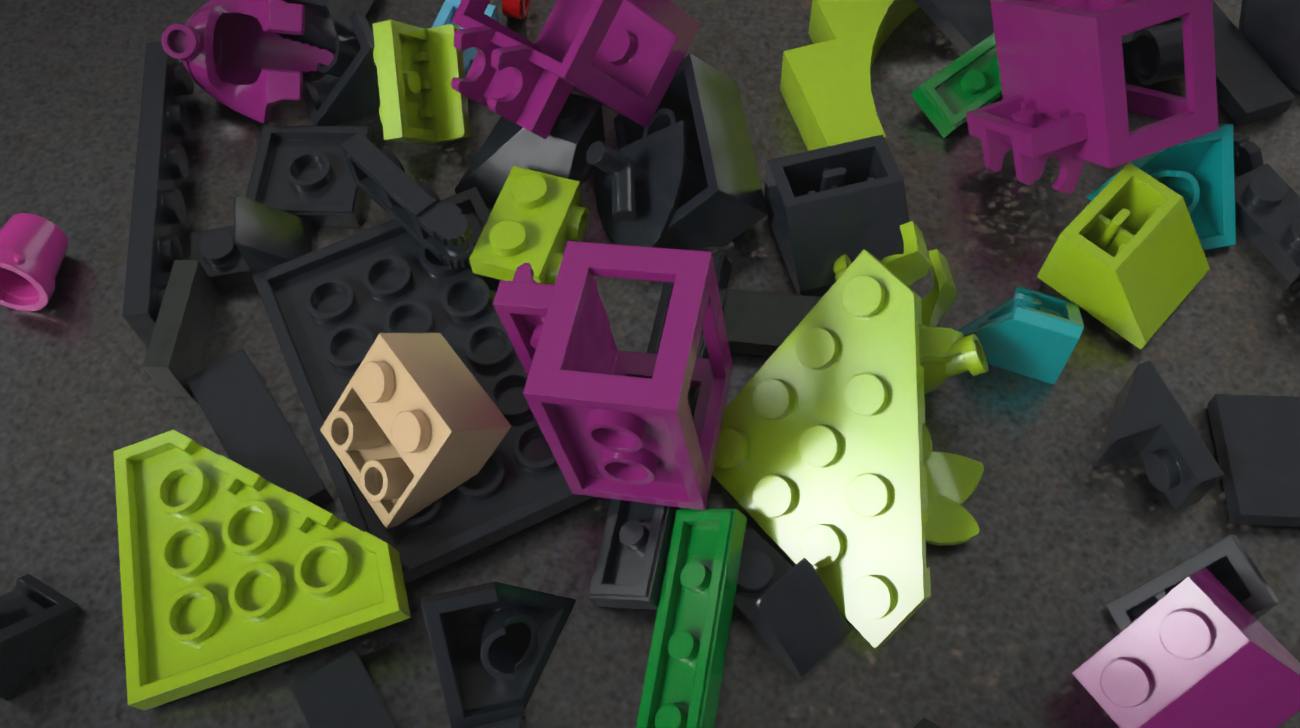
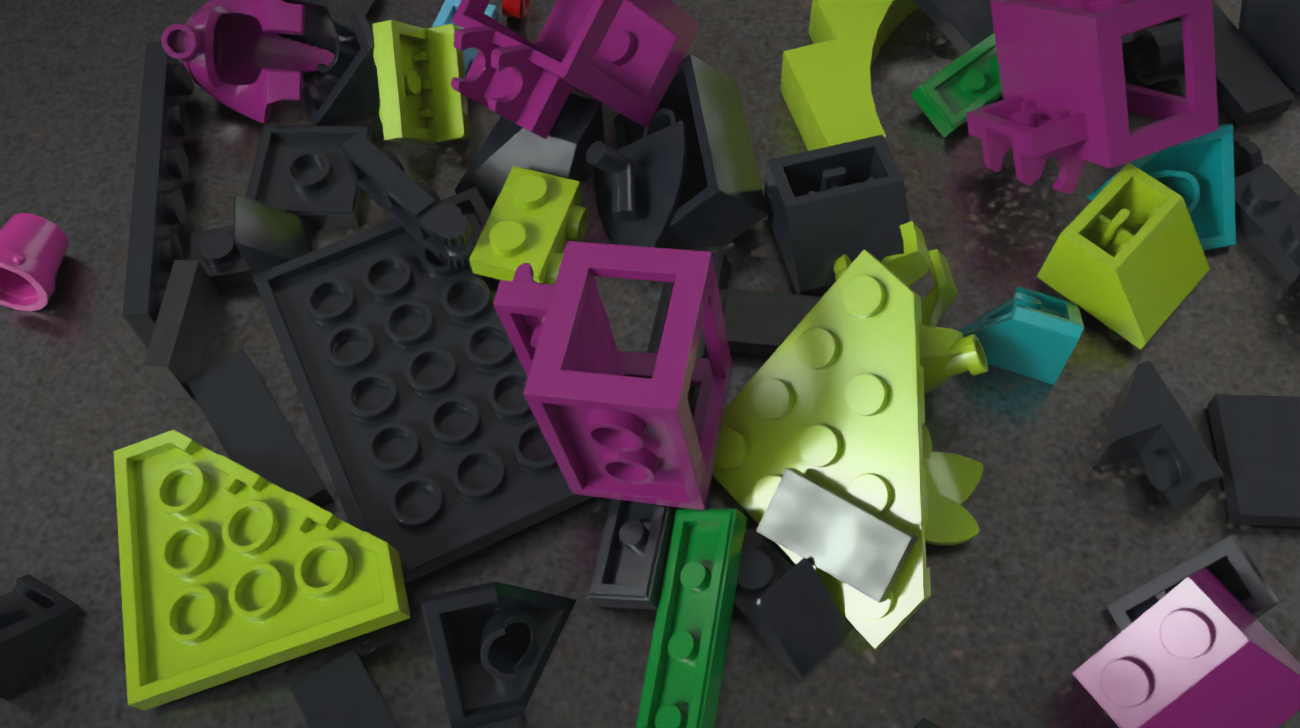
(412, 424): tan slope -> none
(837, 534): none -> tile

